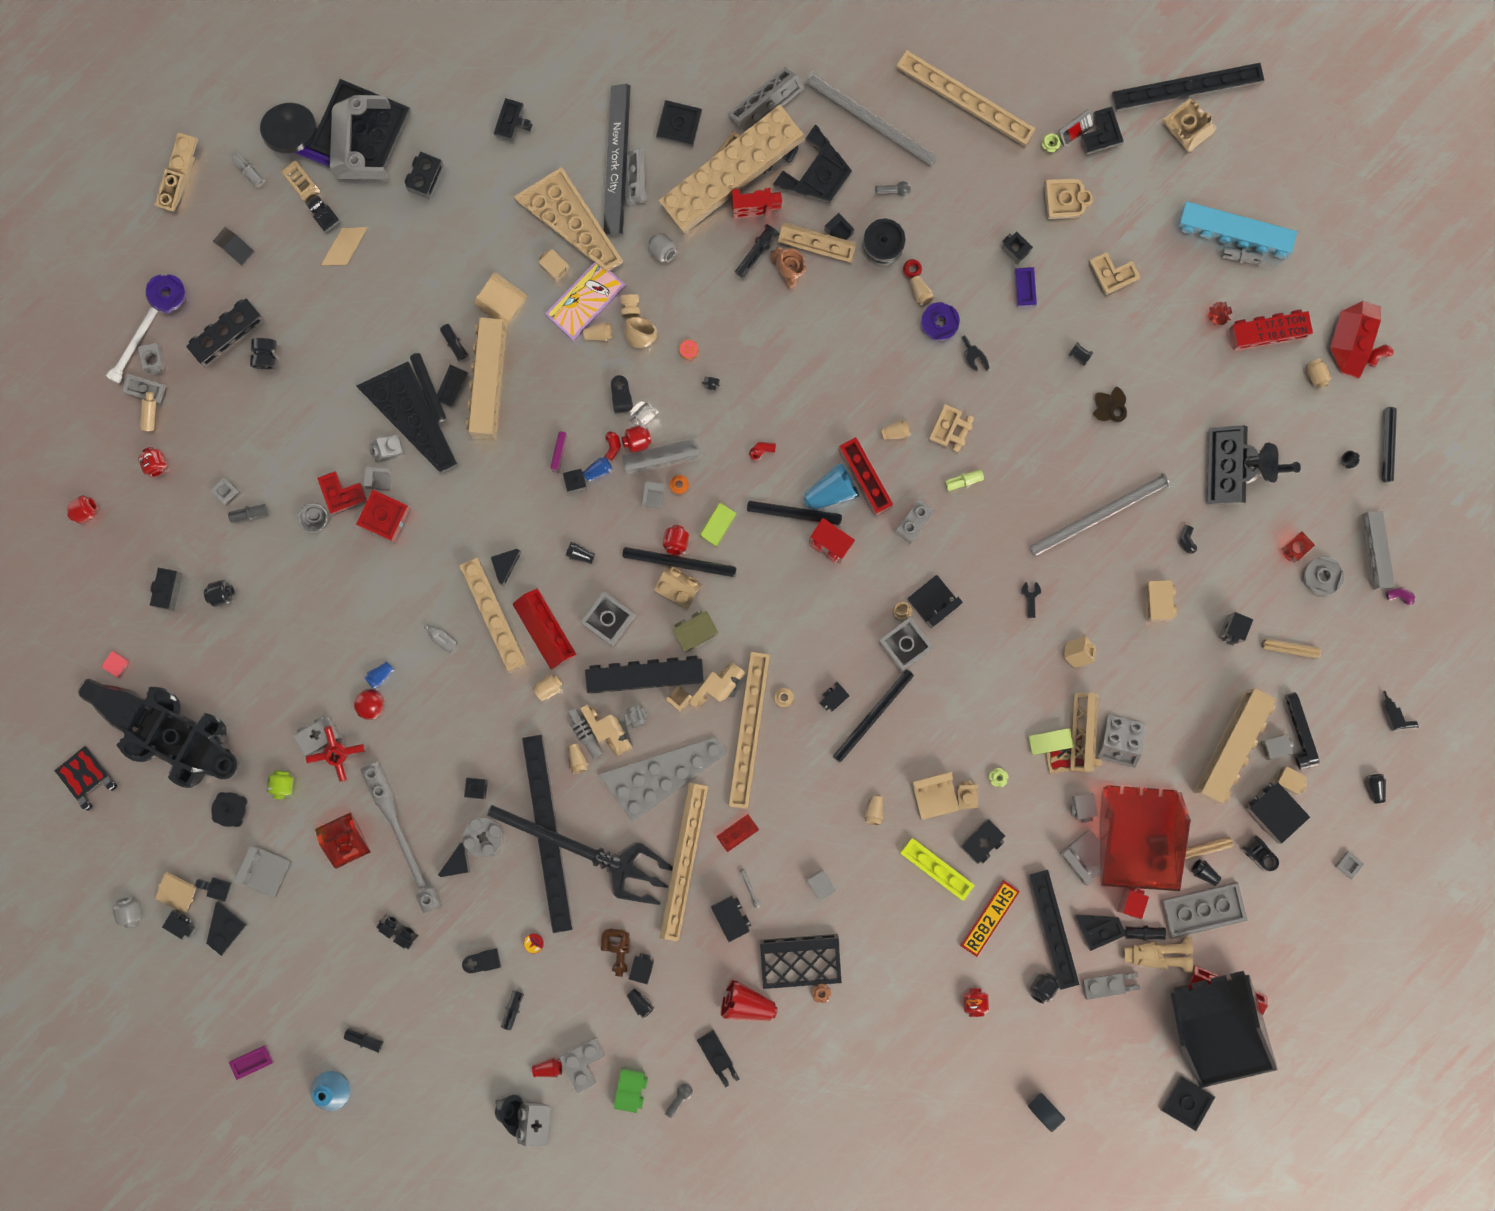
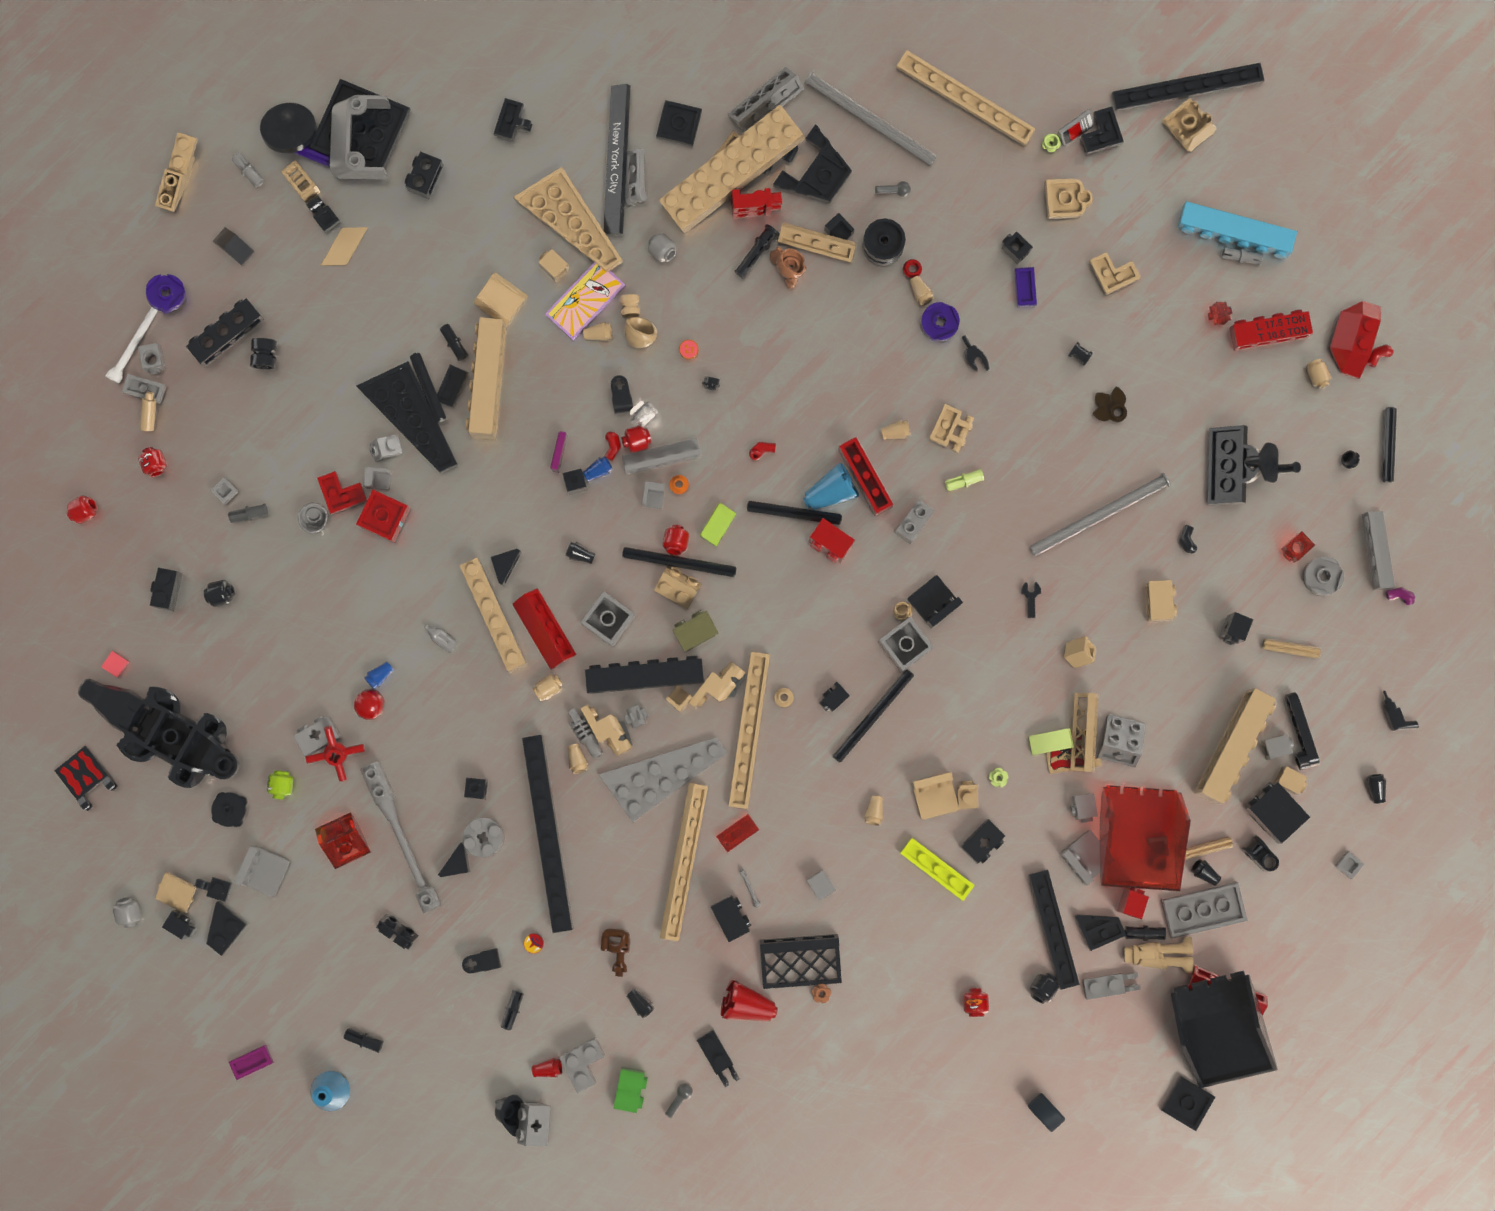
(618, 865): black piece -> none
(641, 968): black brick -> none
(990, 918): tile -> none

